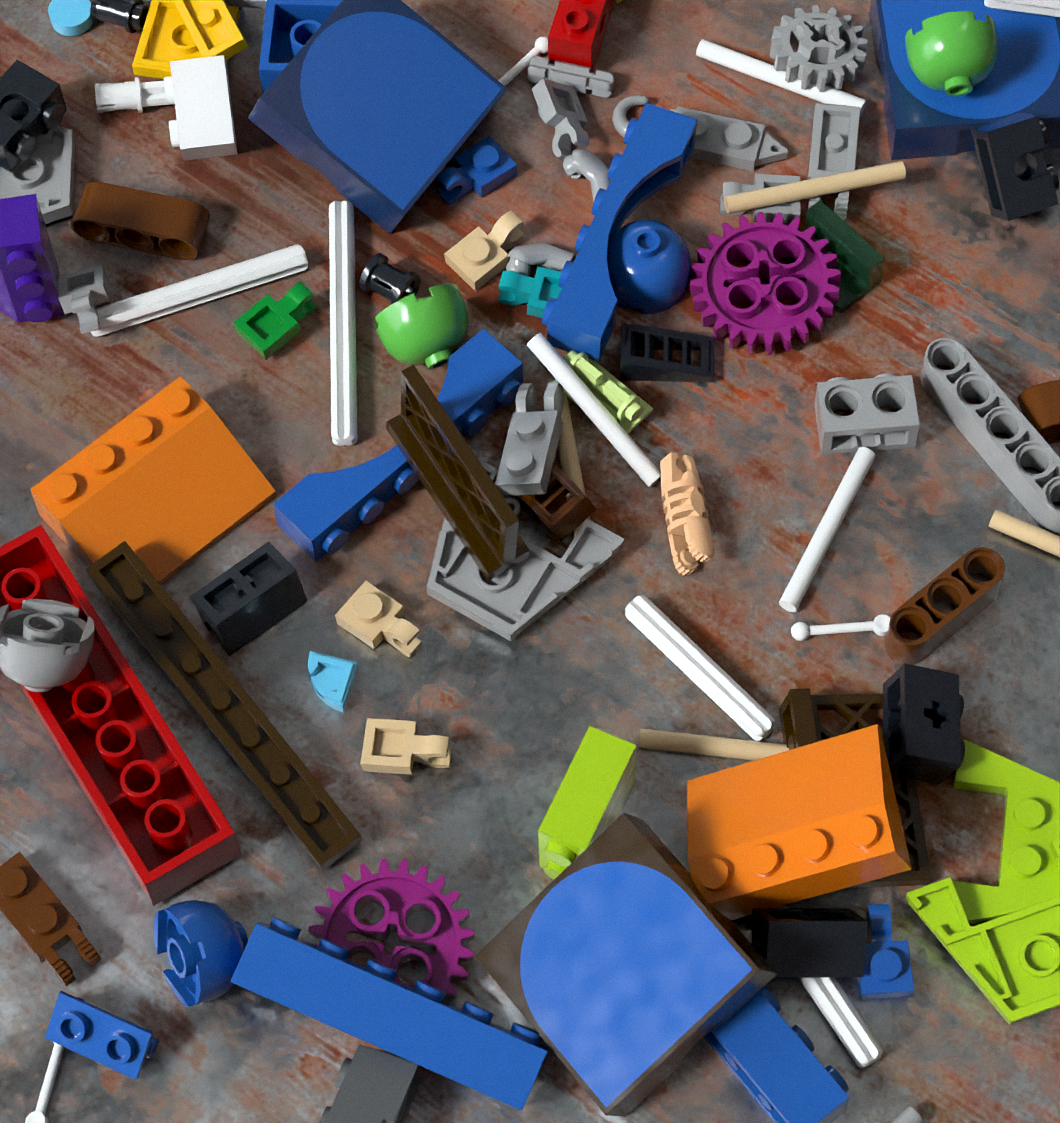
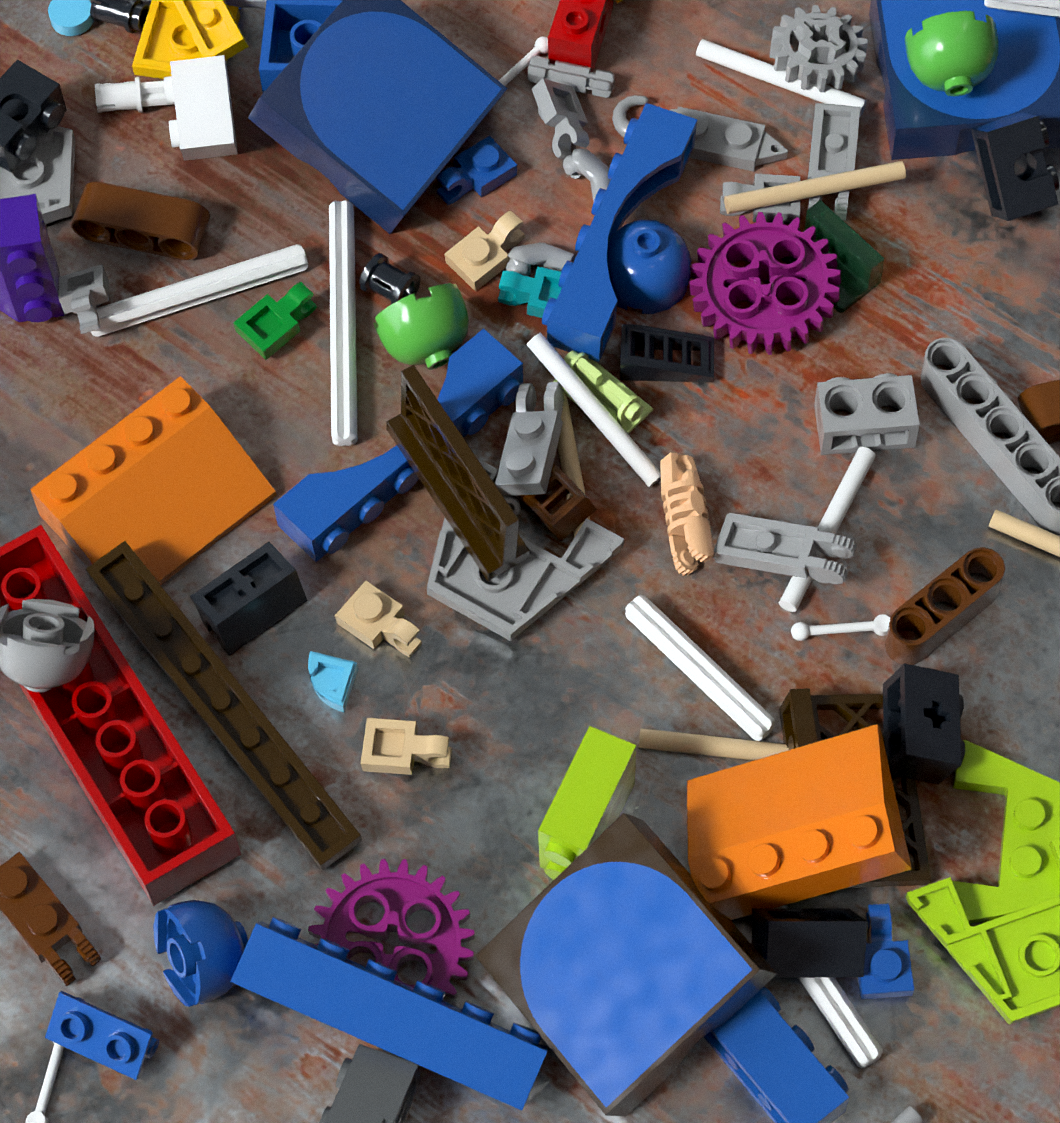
(782, 548): none -> light grey hinge

